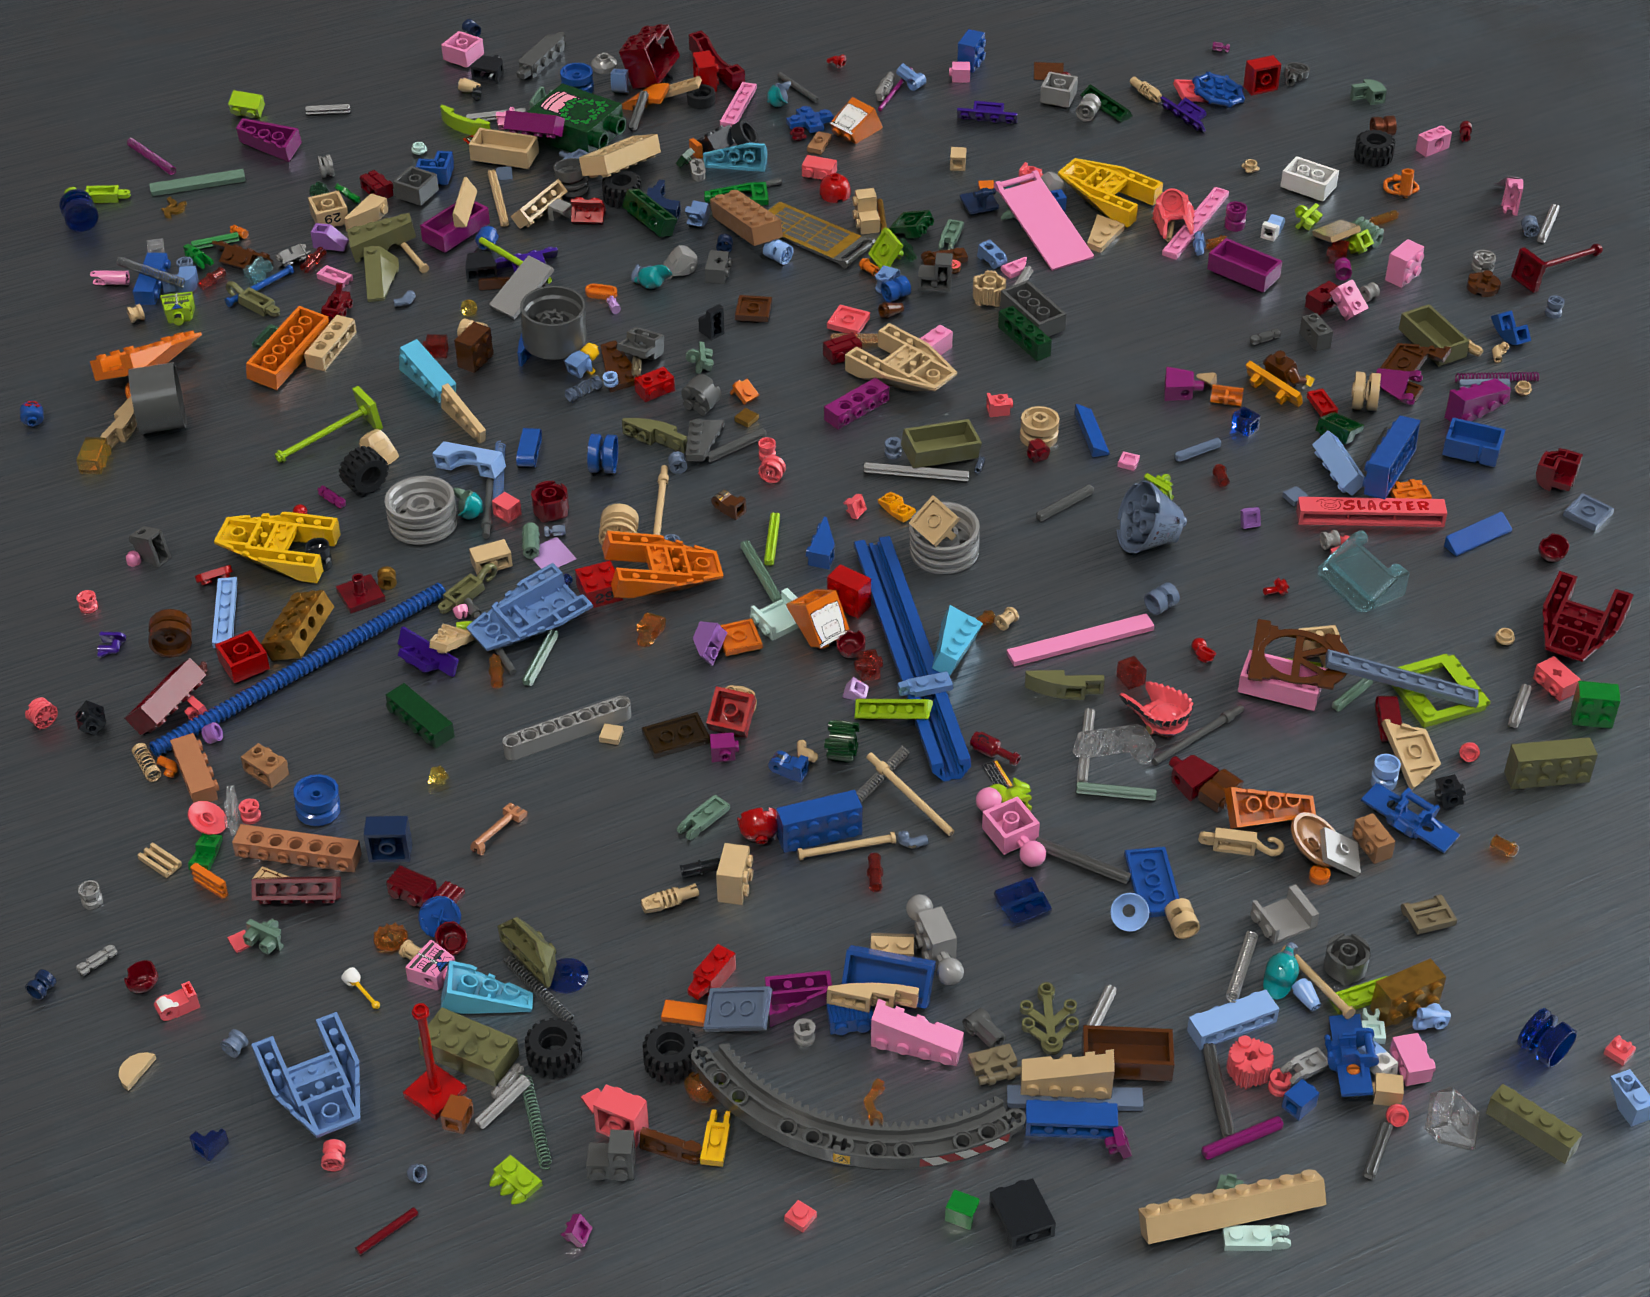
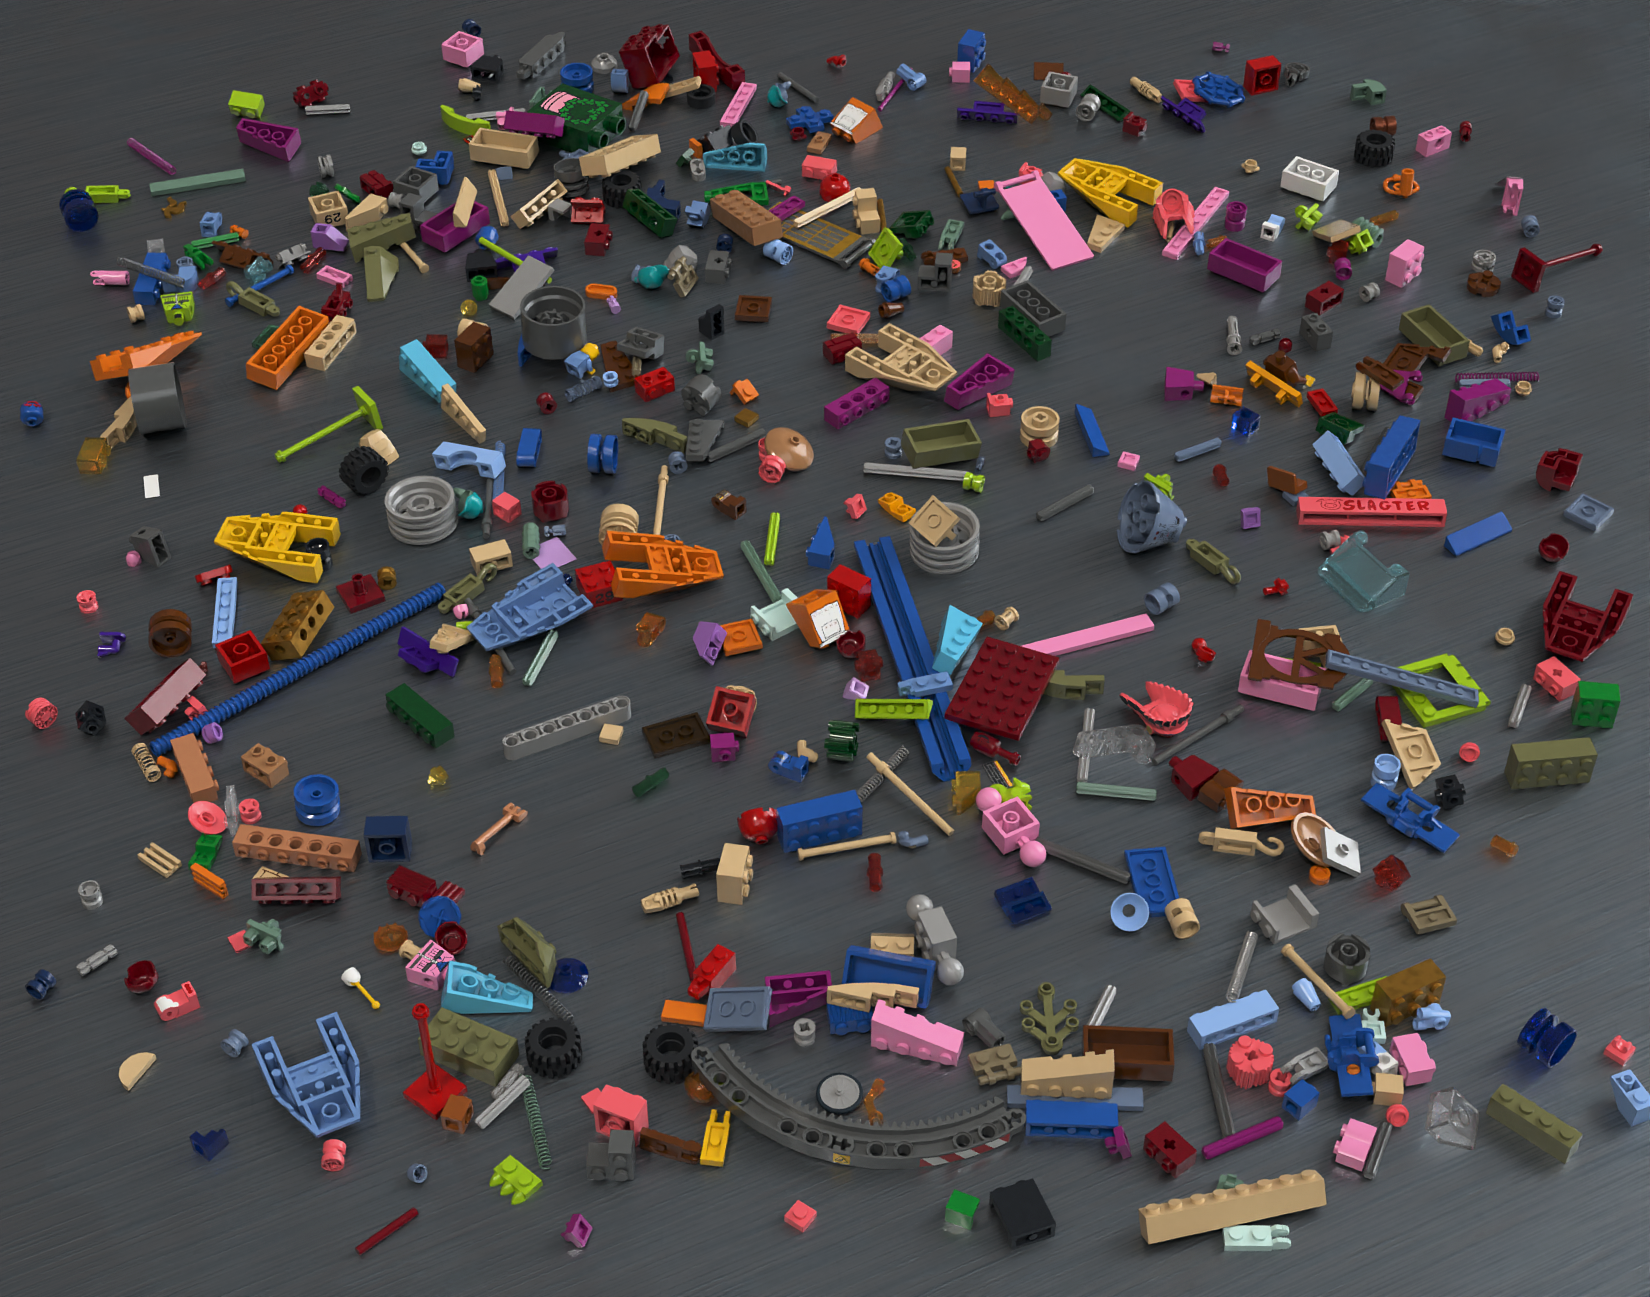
(151, 486): none -> white sticker
(210, 224): none -> medium blue leg
(315, 91): none -> dark red brick
(394, 199): none -> light grey wheel
(406, 300): sand blue arm -> none
(414, 205): none -> dark grey brick
(479, 288): none -> green brick
(546, 403): none -> dark red wheel
(598, 239): none -> dark red brick
(650, 782): none -> clear green axle
(685, 280): none -> dark tan plate
(686, 944): none -> dark red bar
(703, 817): sand green hinge -> none
(786, 189): none -> coral piece
(788, 207): none -> magenta plate
(790, 447): none -> medium nougat dish
(824, 209): none -> tan axle
(839, 1093): none -> light grey wheel
(953, 181): none -> pearl gold bar
(966, 788): none -> clear yellow slope
(973, 482): none -> lime wheel
(983, 377): none -> magenta wedge
(1002, 688): none -> dark red plate
(1010, 96): none -> clear orange plate
(1131, 672): clear red brick -> none
(1134, 124): none -> dark red brick
(1169, 1149): none -> dark red brick
(1212, 560): none -> olive piece
(1233, 339): none -> light grey pin
(1281, 972): teal hair -> none
(1285, 345): none -> dark red hinge
(1285, 480): none -> dark orange panel
(1349, 300): bright pink brick -> none
(1355, 1144): none -> bright pink brick
(1373, 838): medium nougat brick -> none
(1380, 373): none -> reddish brown hinge
(1391, 873): none -> clear red brick
(1548, 223): light grey axle -> none

